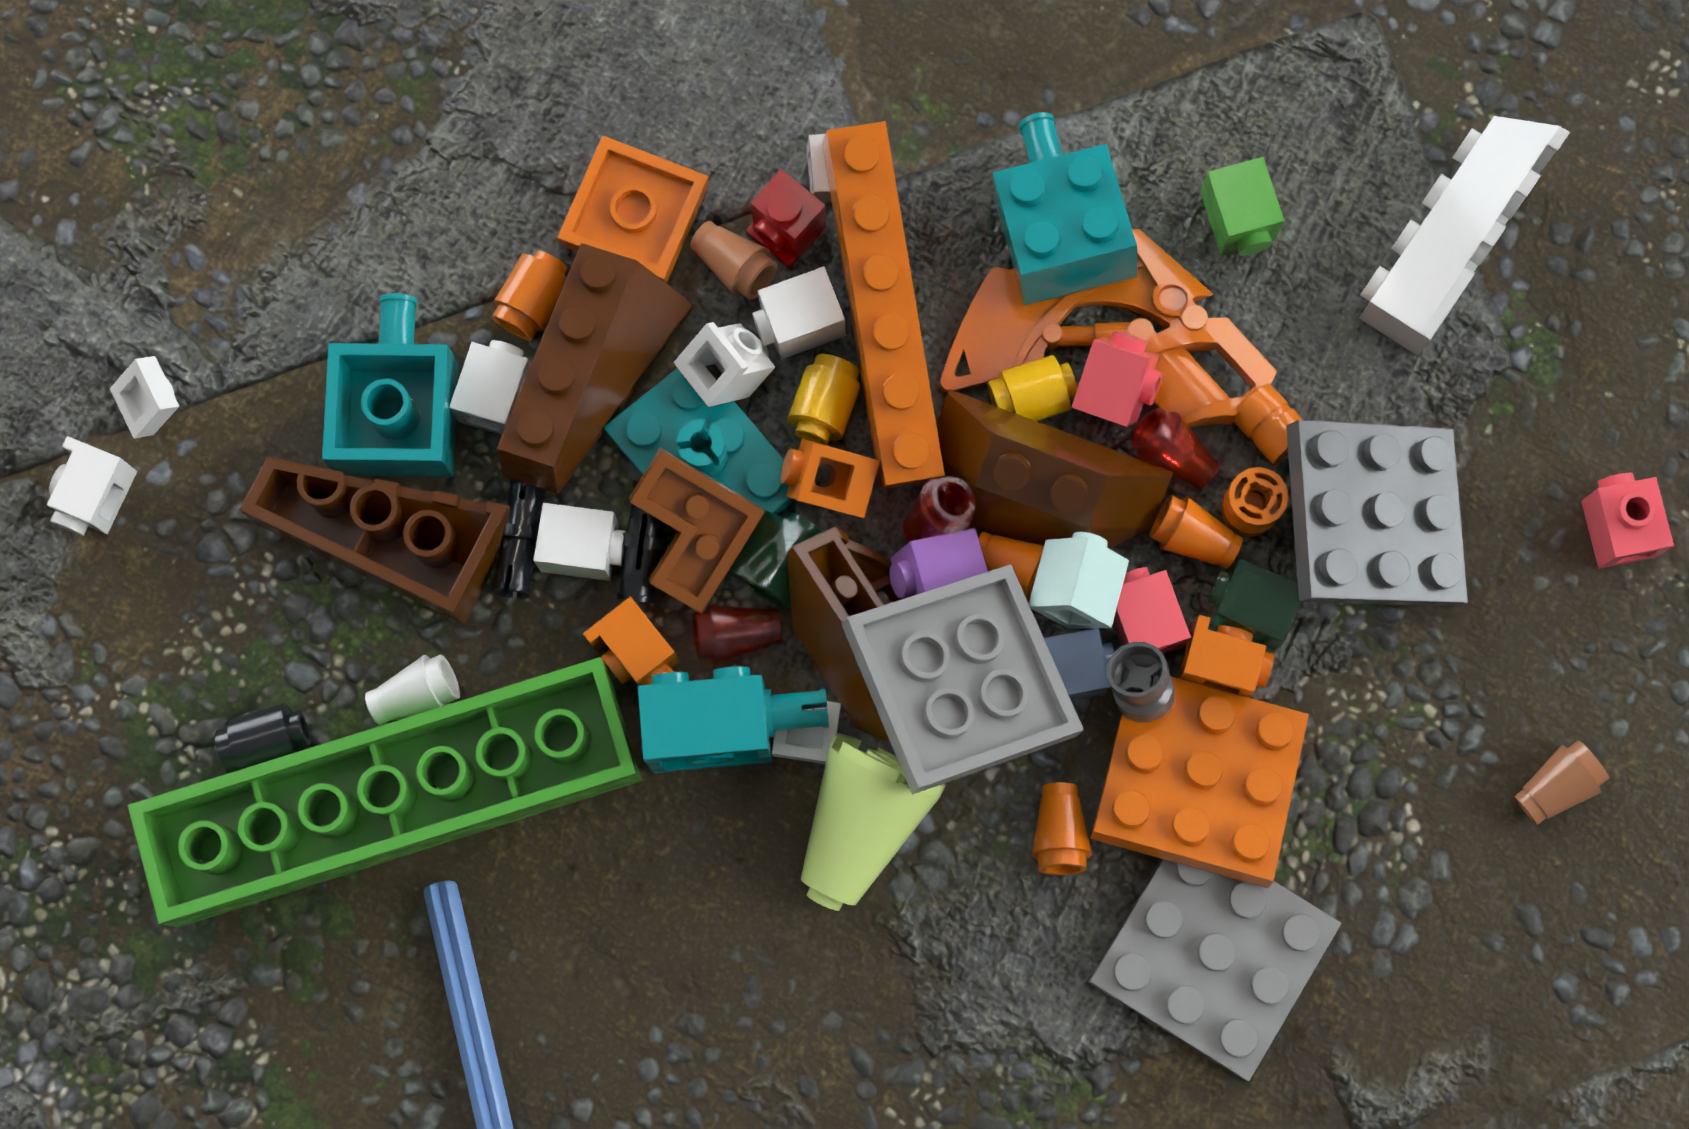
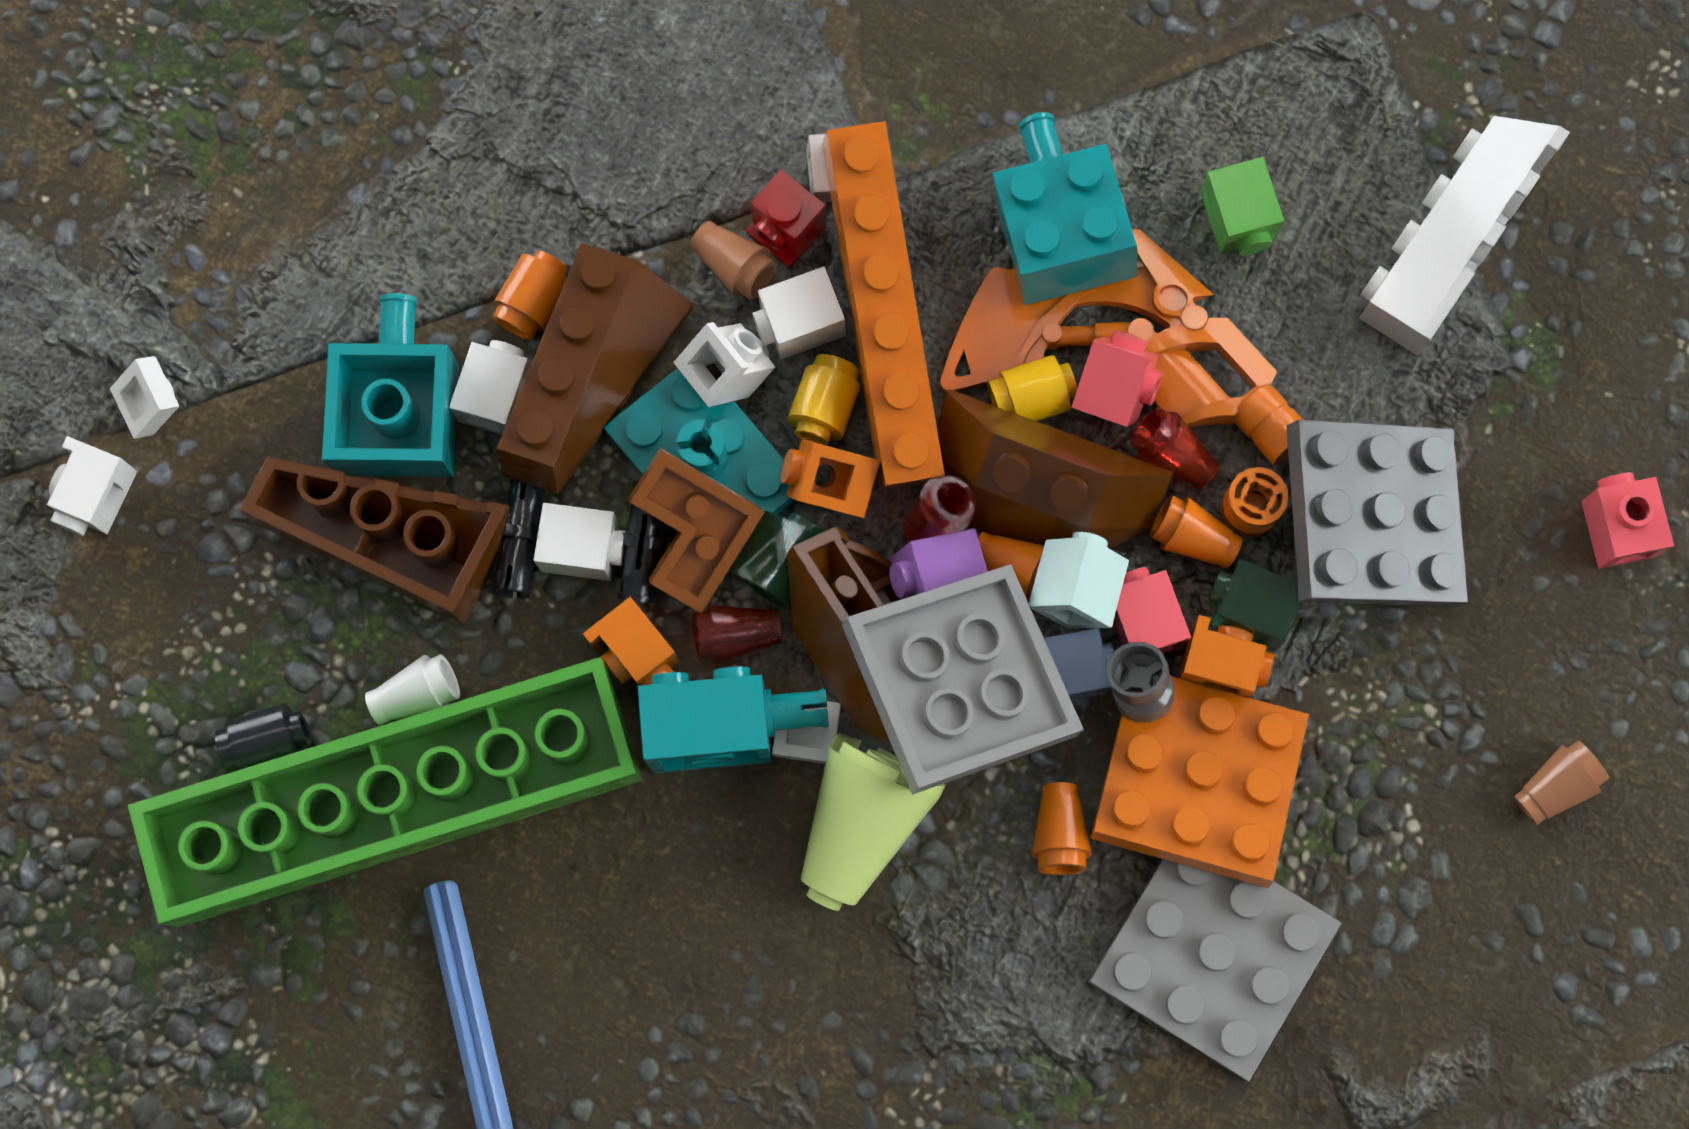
(634, 206): orange plate -> none

